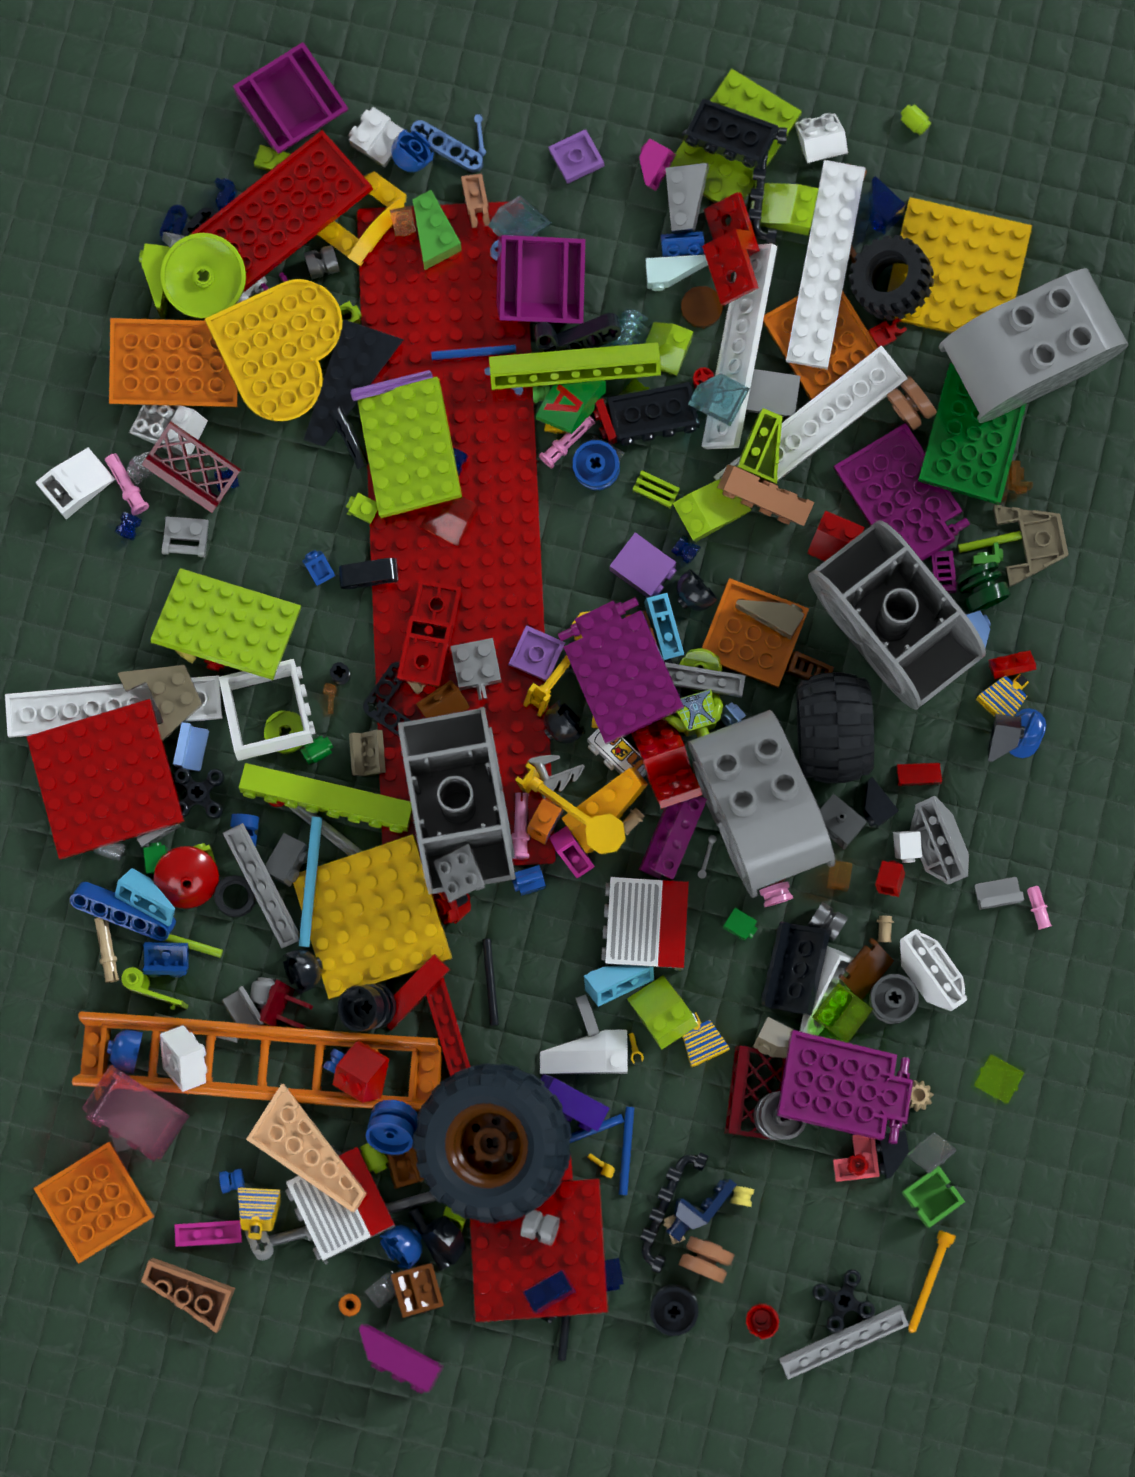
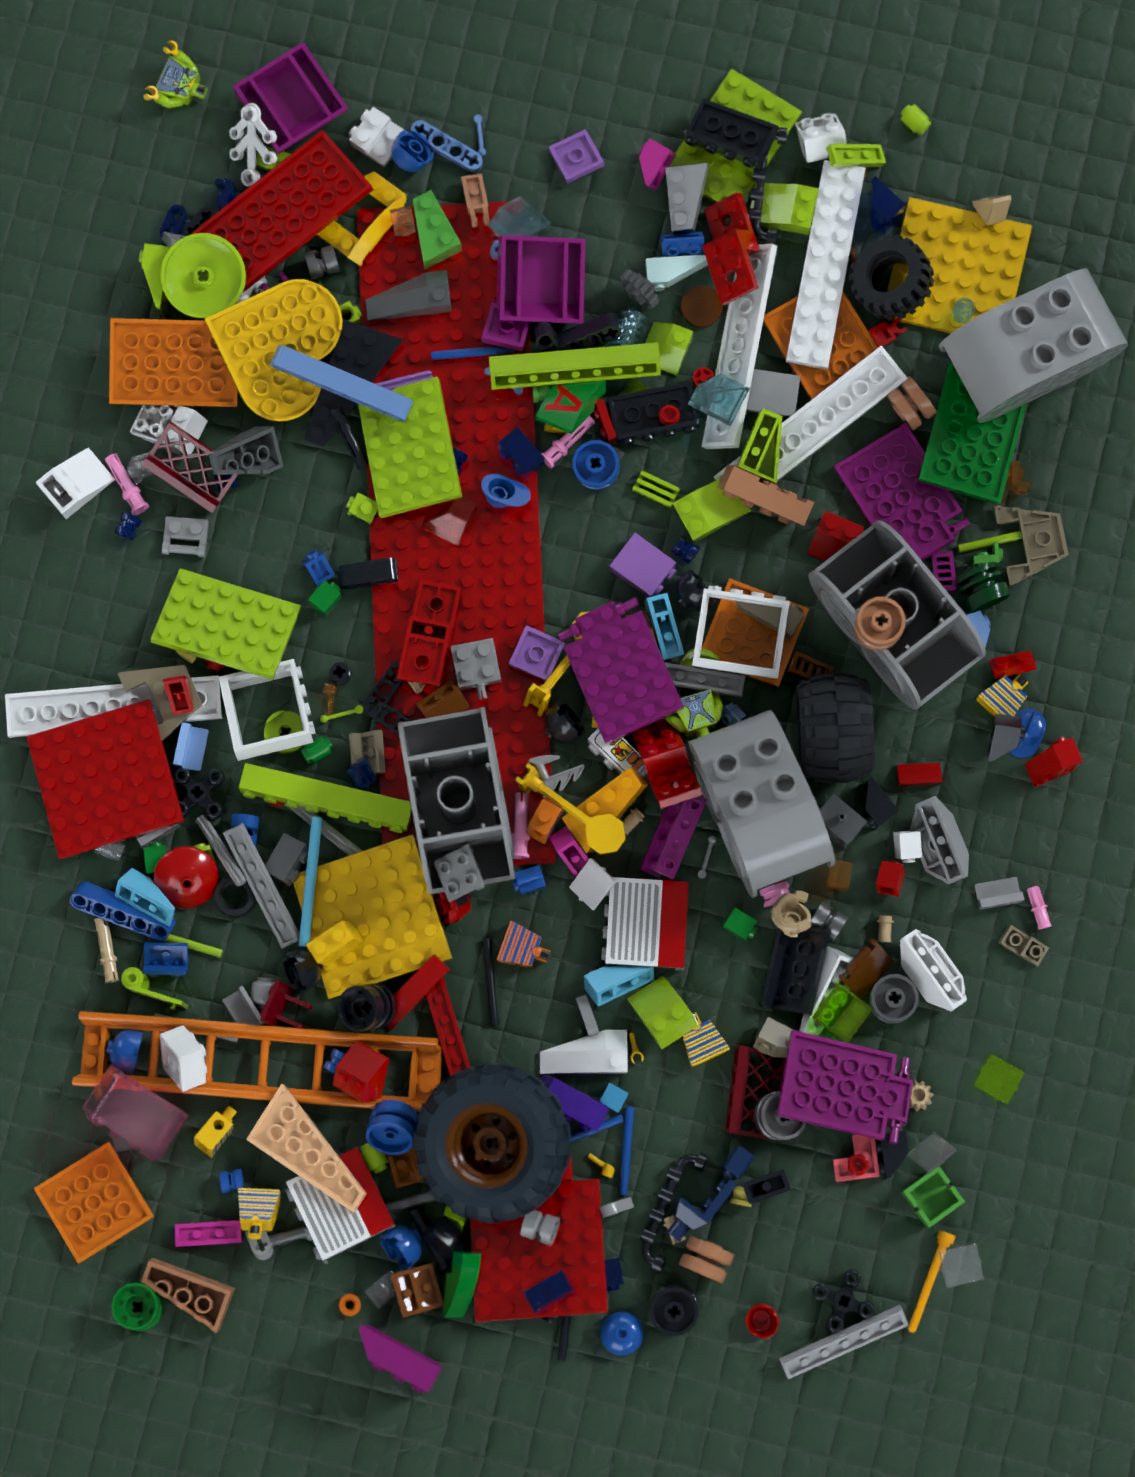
(125, 1307): none -> green wheel
(178, 81): none -> torso
(179, 694): none -> red slope
(211, 1139): none -> yellow torso
(221, 851): none -> light grey axle
(248, 453): none -> dark grey wedge
(251, 119): none -> white plant
(325, 597): none -> green brick
(335, 943): none -> yellow brick
(341, 383): none -> medium blue beam
(358, 709): none -> lime hinge
(361, 775): none -> clear blue bracket
(415, 297): none -> dark grey wedge
(461, 1283): none -> green slope
(504, 333): none -> magenta plate
(504, 492): none -> blue piece
(521, 453): none -> clear blue piece
(521, 947): none -> torso
(592, 884): none -> white piece
(613, 1097): none -> dark azure slope
(616, 1207): none -> light grey beam
(622, 1333): none -> blue cylinder
(639, 289): none -> dark grey gear
(669, 415): none -> red plate
(737, 1163): none -> dark blue brick
(754, 598): none -> white window
(766, 1186): none -> black slope
(790, 914): none -> tan helmet
(856, 155): none -> lime plate
(888, 614): none -> nougat wheel
(961, 1265): none -> clear piece
(963, 306): none -> clear light blue wheel
(993, 208): none -> tan slope
(1023, 945): none -> dark tan slope
(1054, 762): none -> red wedge

